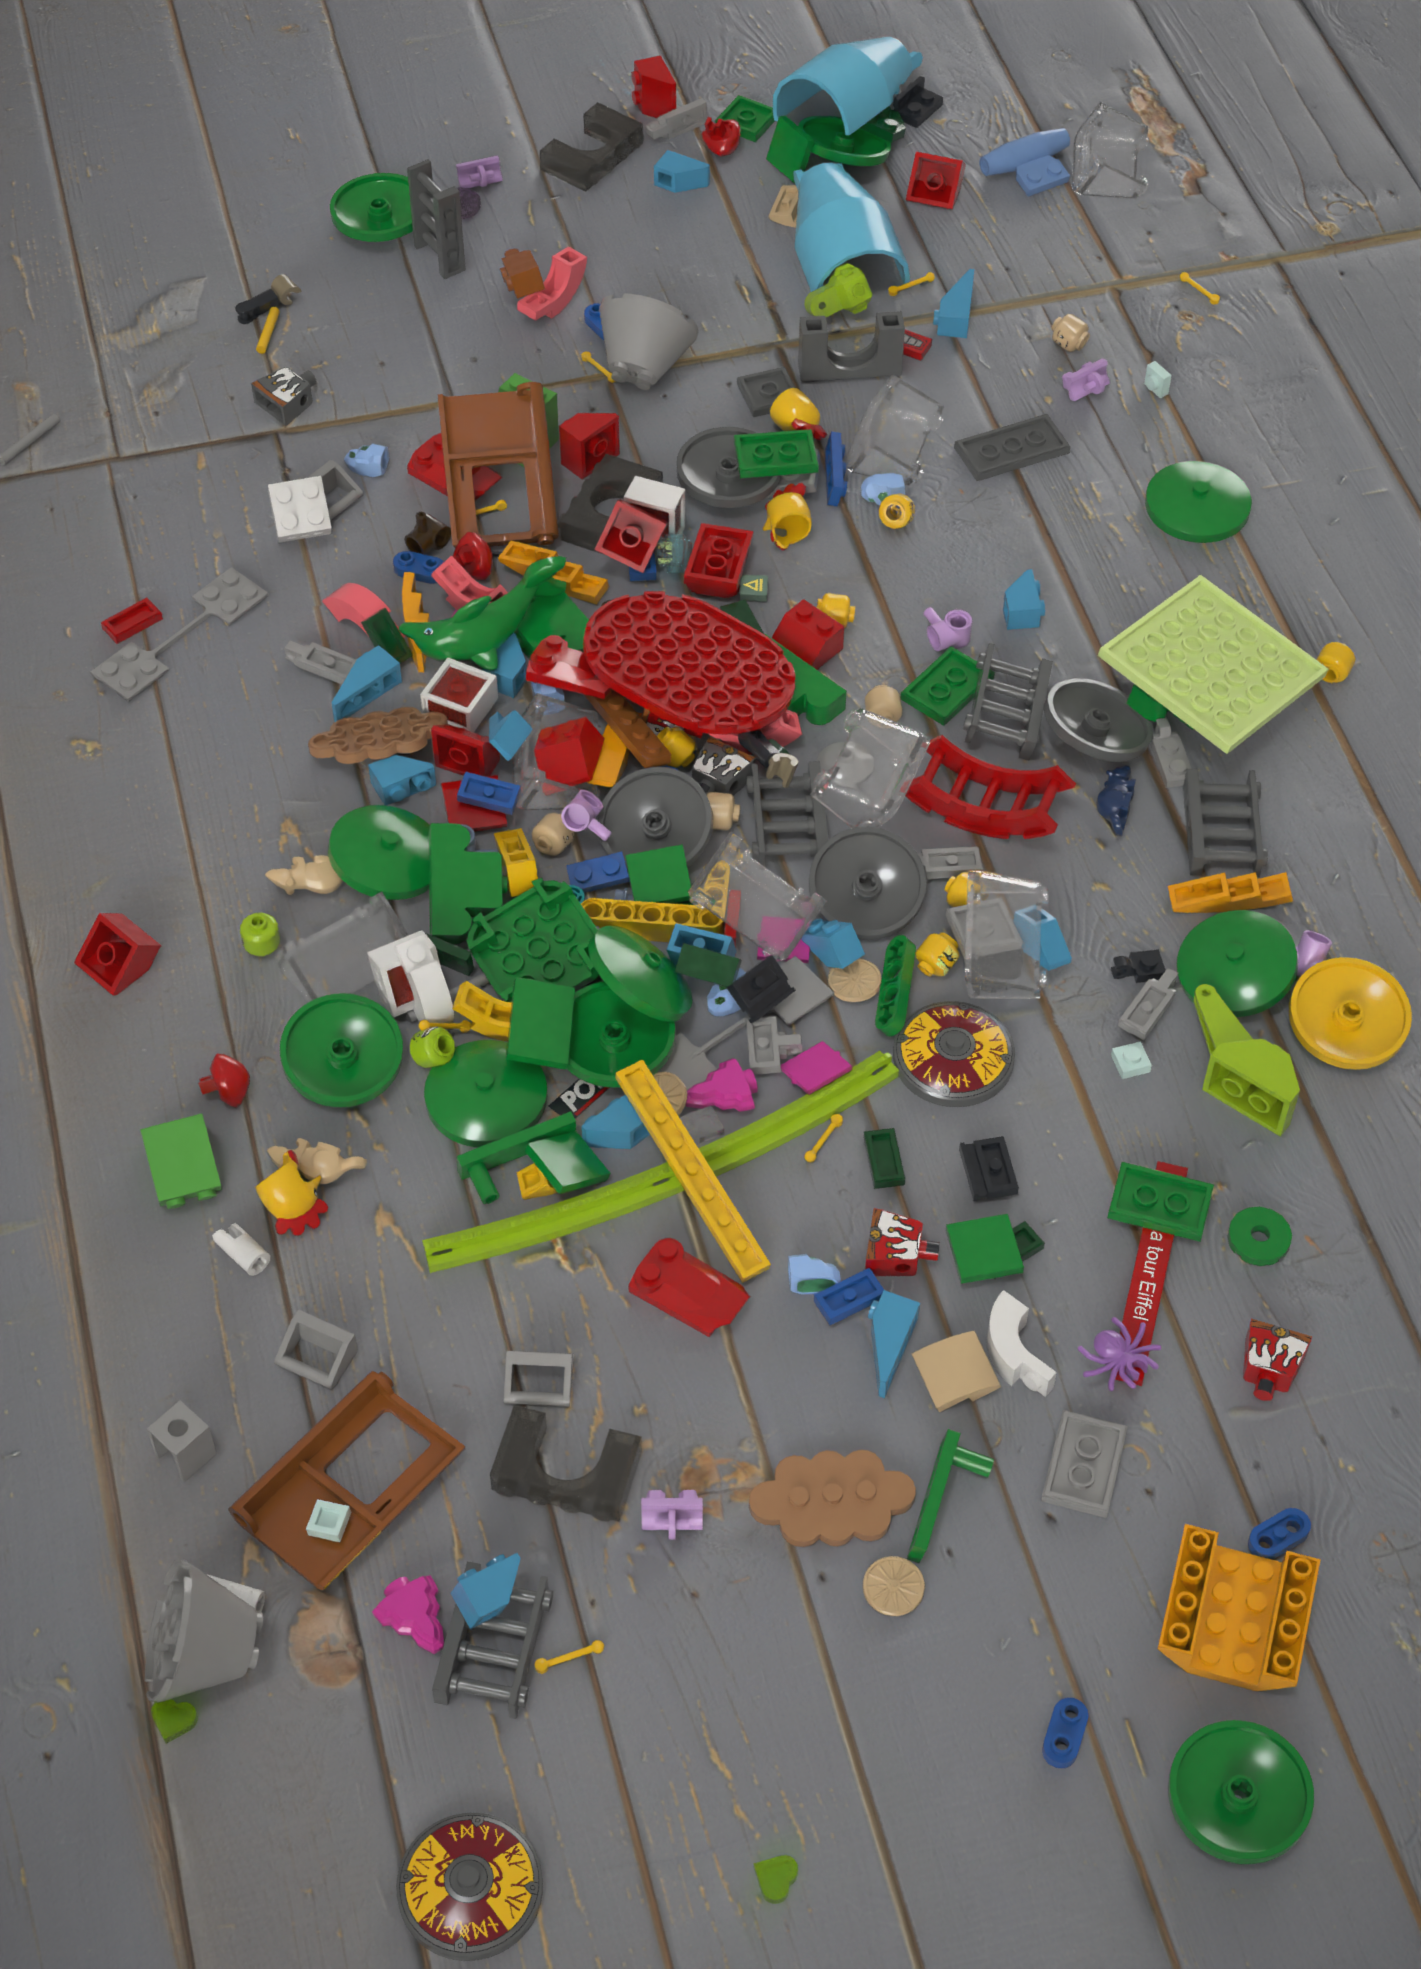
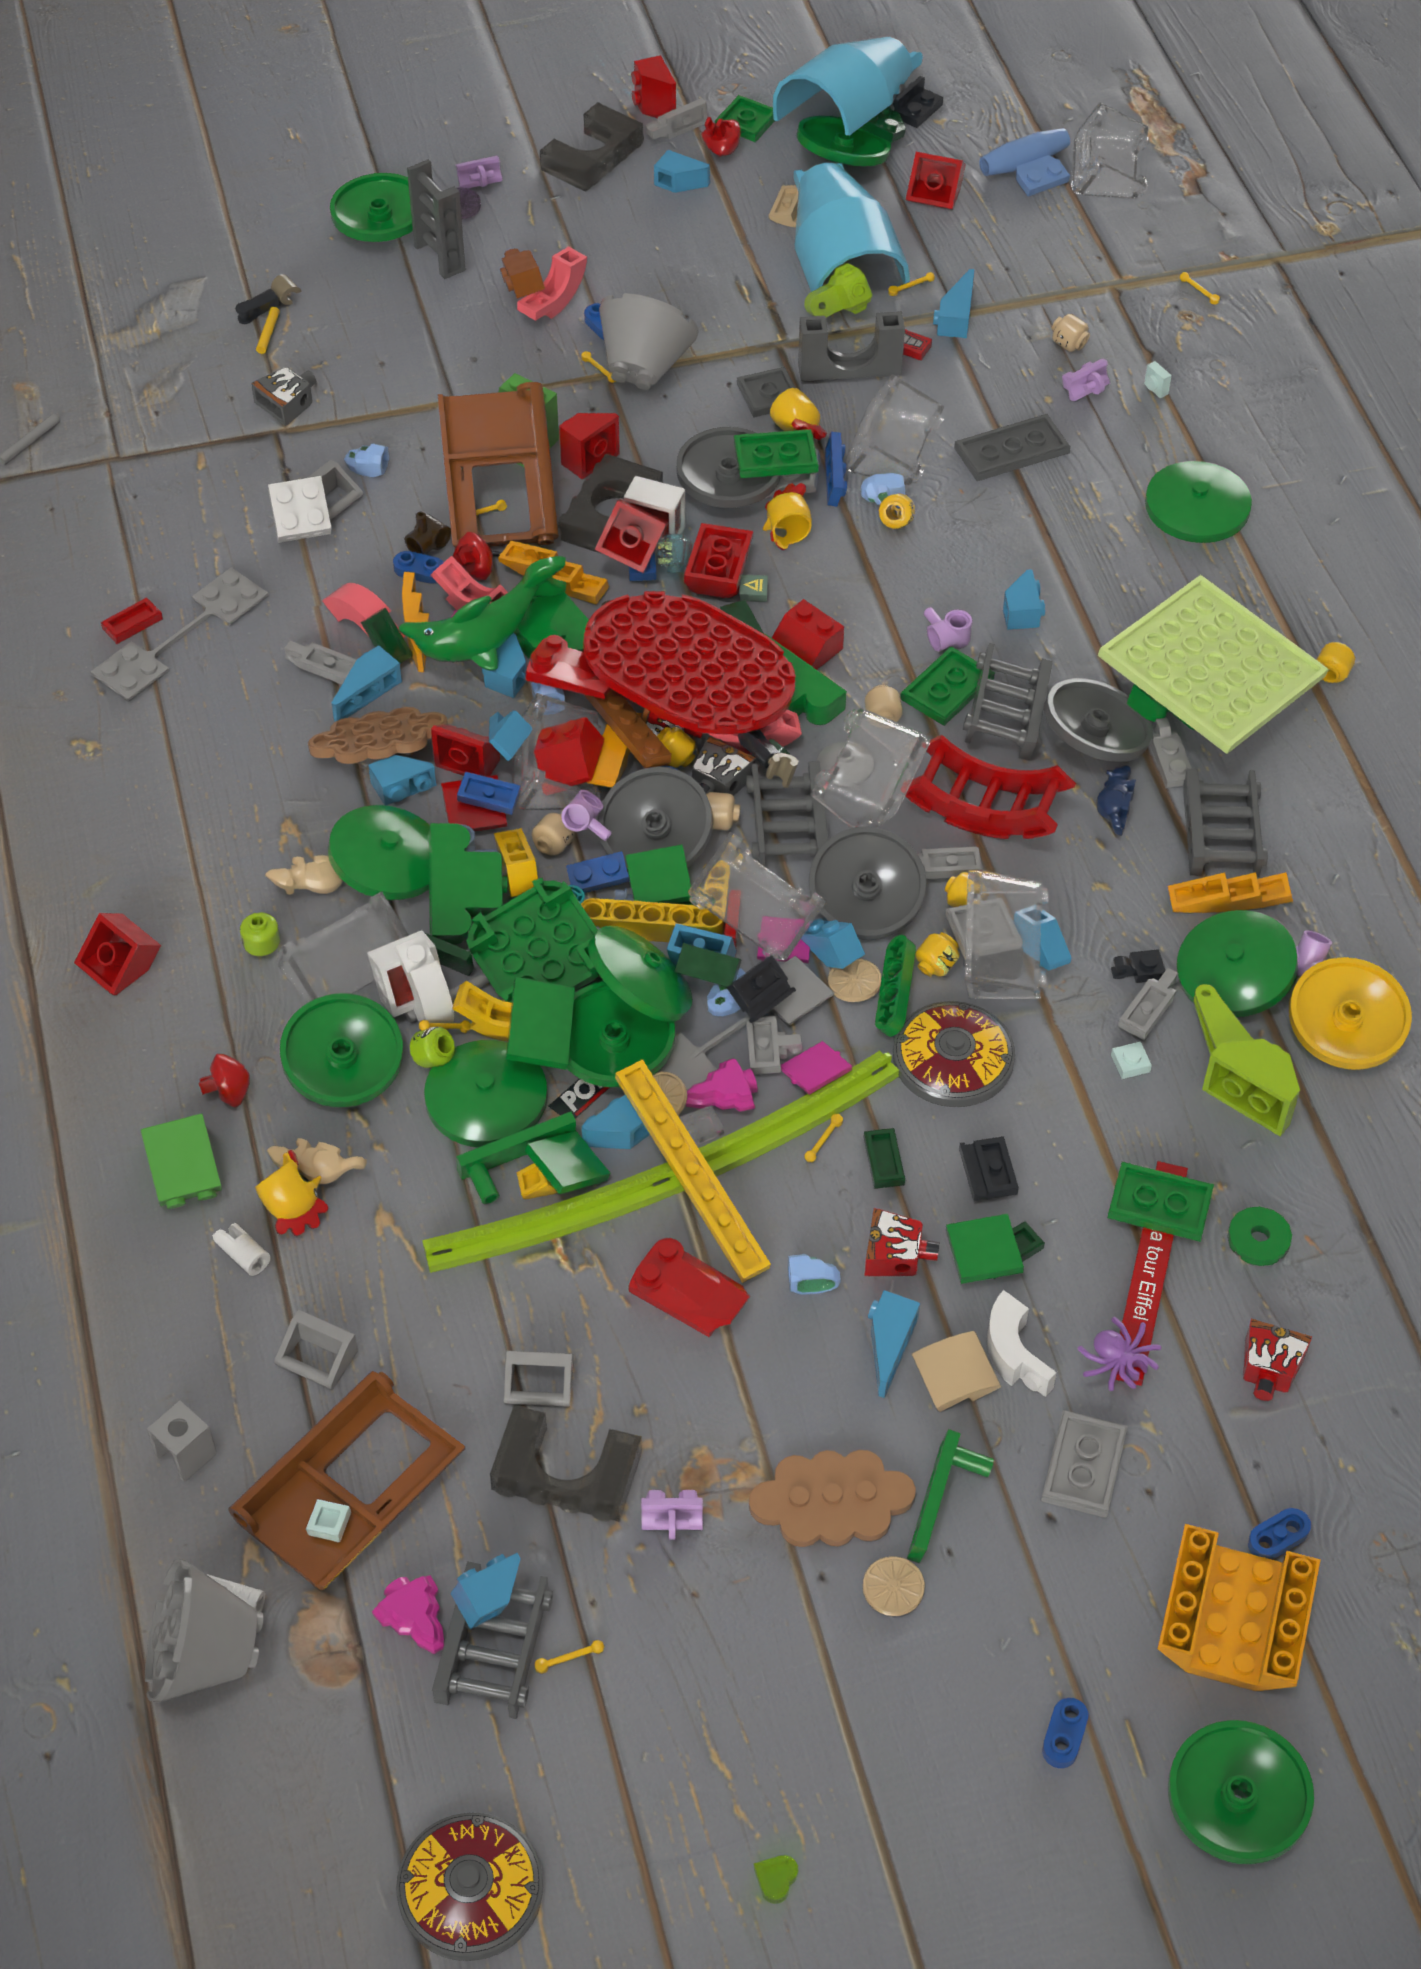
(173, 1718): clear neon green tile -> none
(429, 467): red slope -> none
(460, 694): piece -> none
(789, 147): green tile -> none
(837, 607): yellow head -> none
(848, 1296): blue plate -> none

